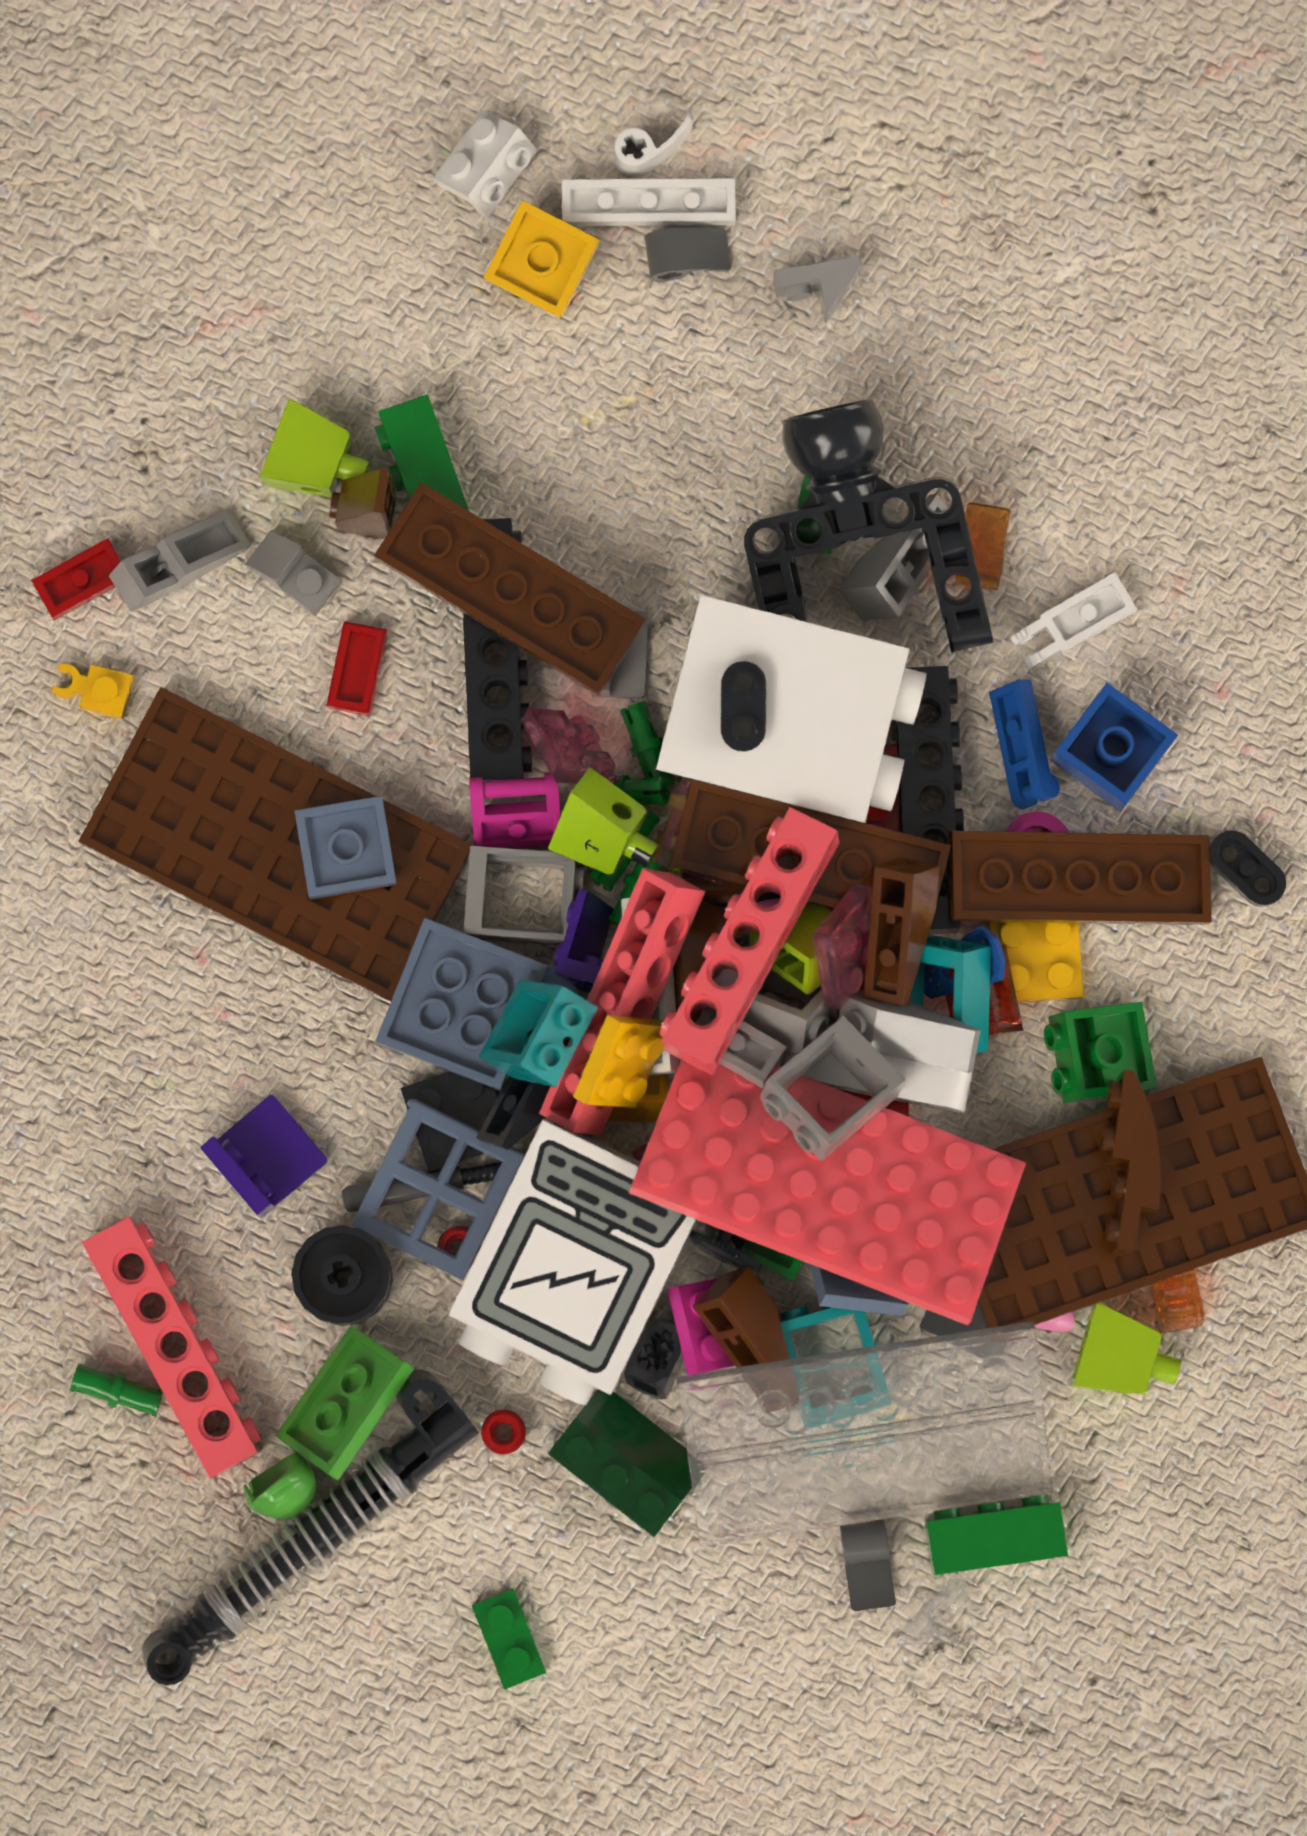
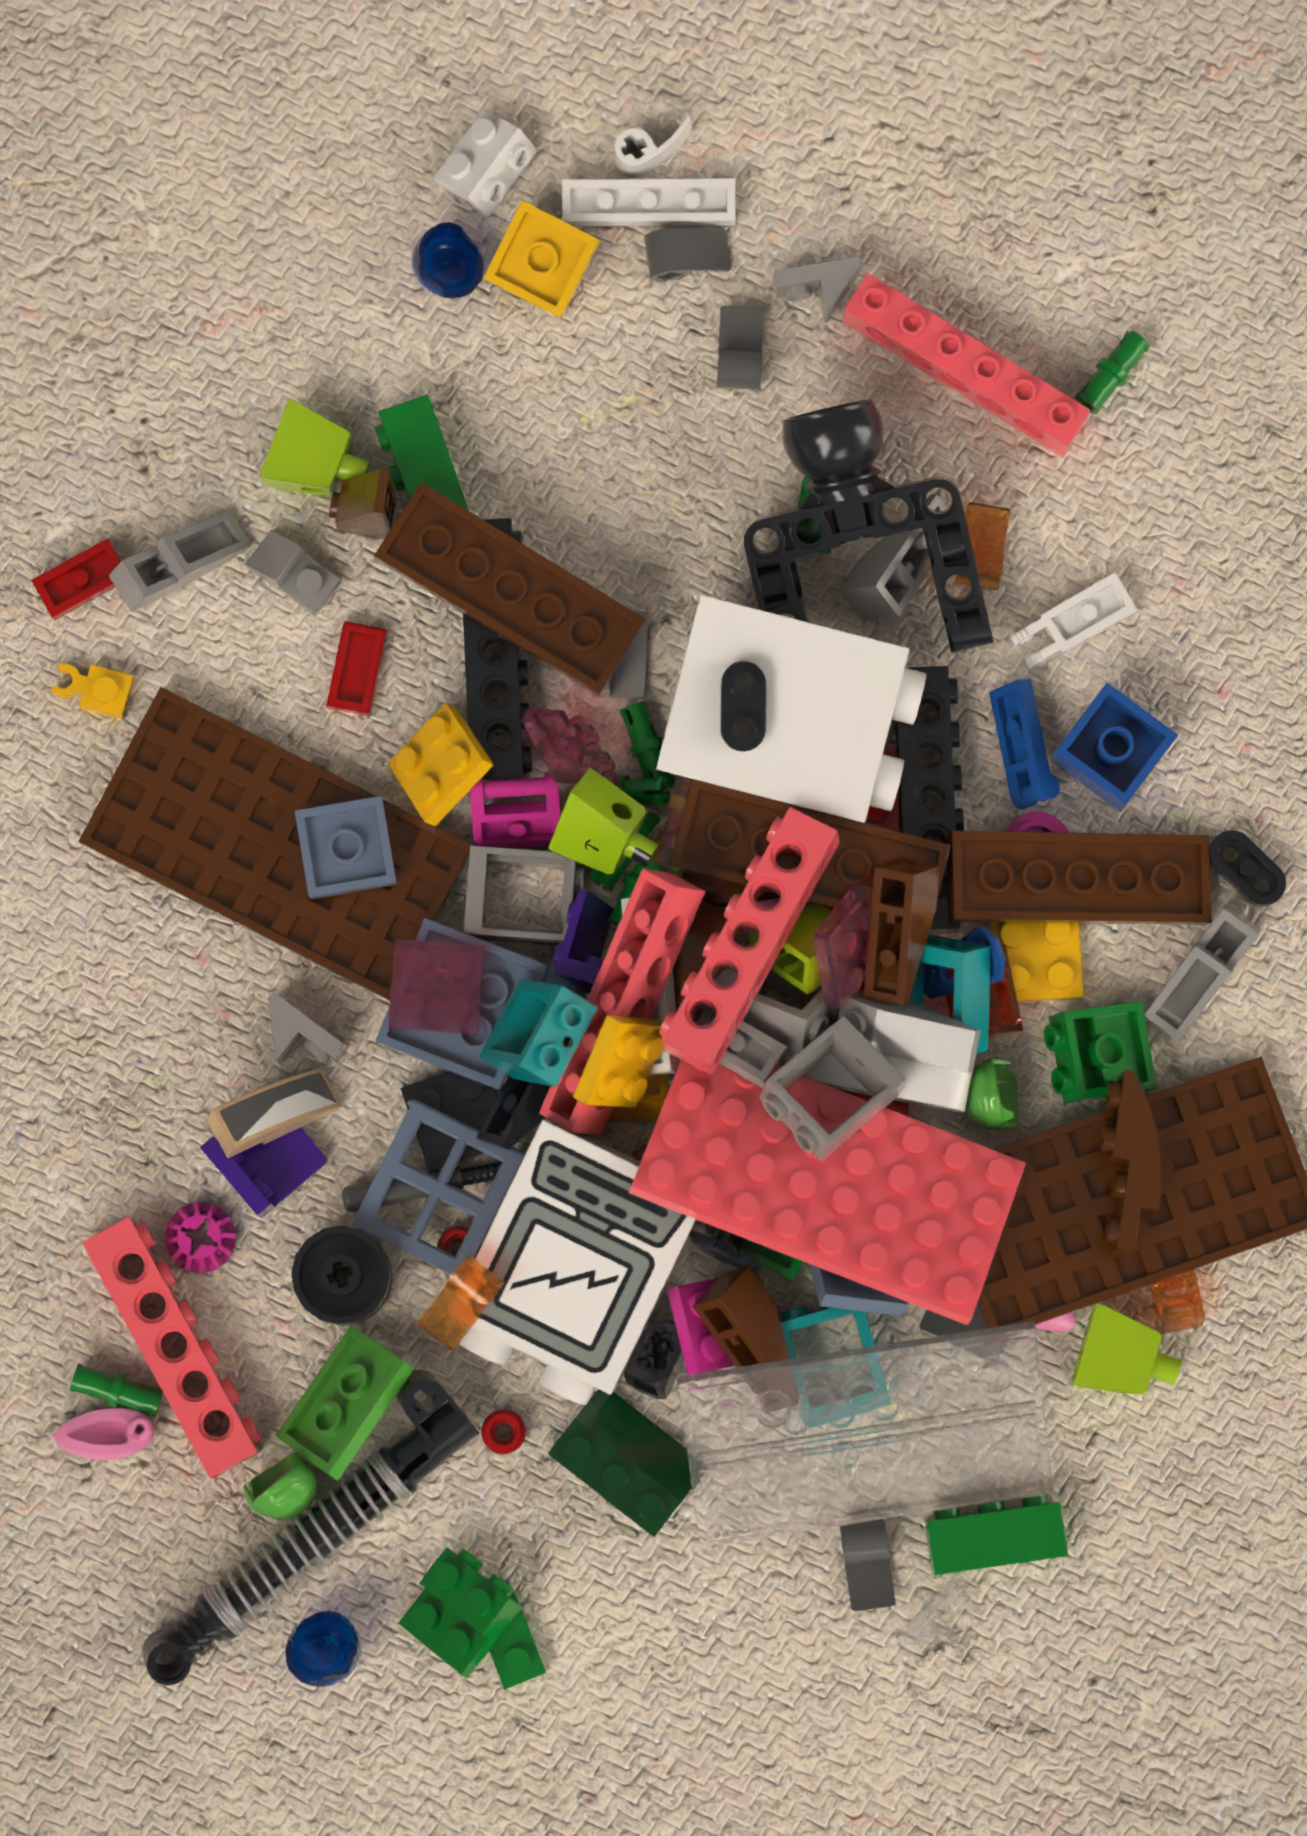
(106, 1434): none -> bright pink arm
(219, 1229): none -> dark pink gear
(272, 1111): none -> slope
(291, 1024): none -> light grey slope
(323, 1649): none -> clear blue hair
(436, 987): none -> clear pink plate
(440, 764): none -> yellow plate
(447, 261): none -> clear blue hair
(460, 1611): none -> green plate
(461, 1302): none -> clear orange panel
(740, 347): none -> dark grey panel
(965, 365): none -> coral brick
(993, 1095): none -> bright green hair
(1112, 371): none -> green pin
(1202, 972): none -> light grey slope

